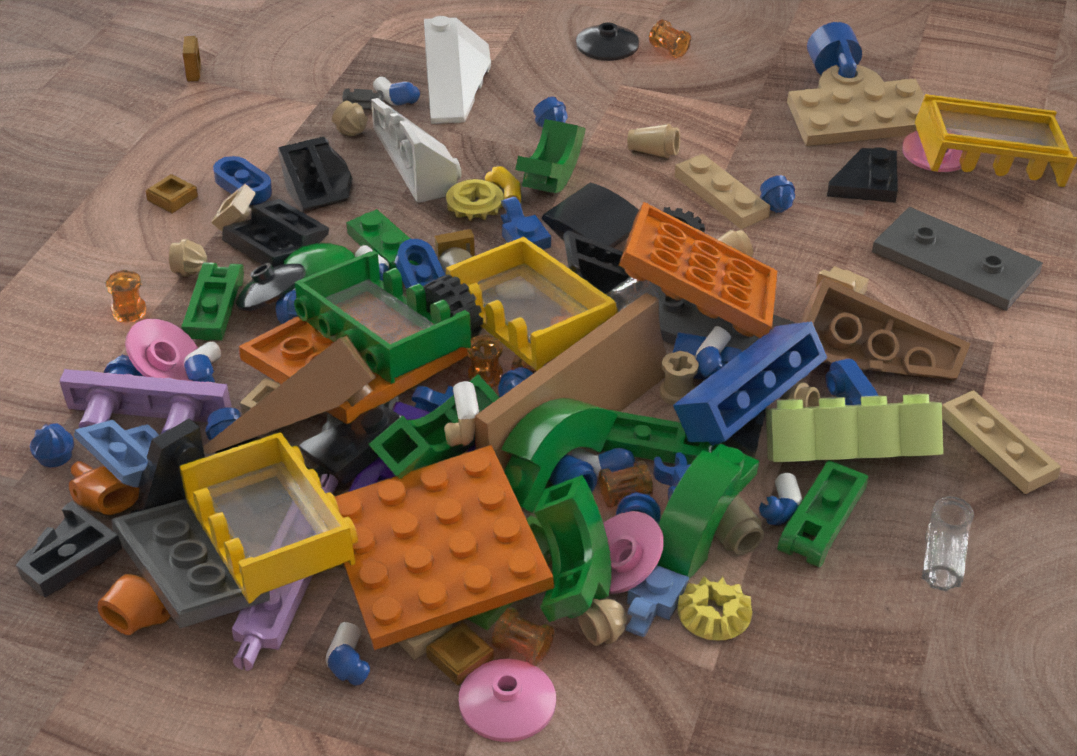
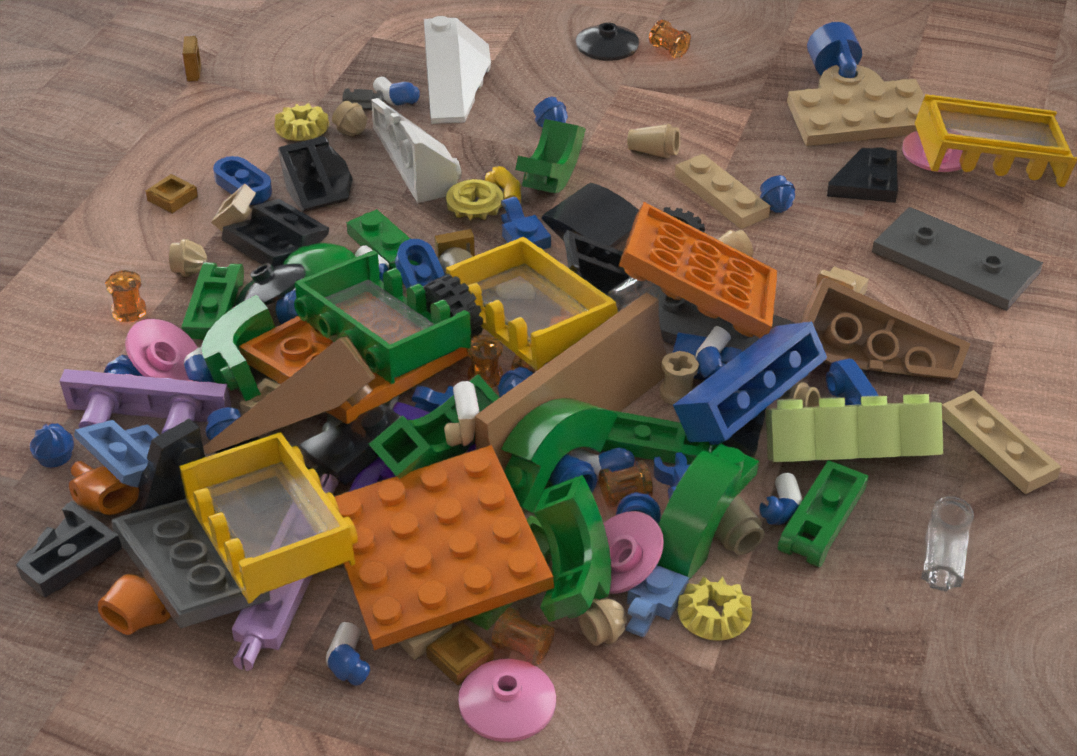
(223, 340): none -> green arch
(301, 122): none -> light yellow gear

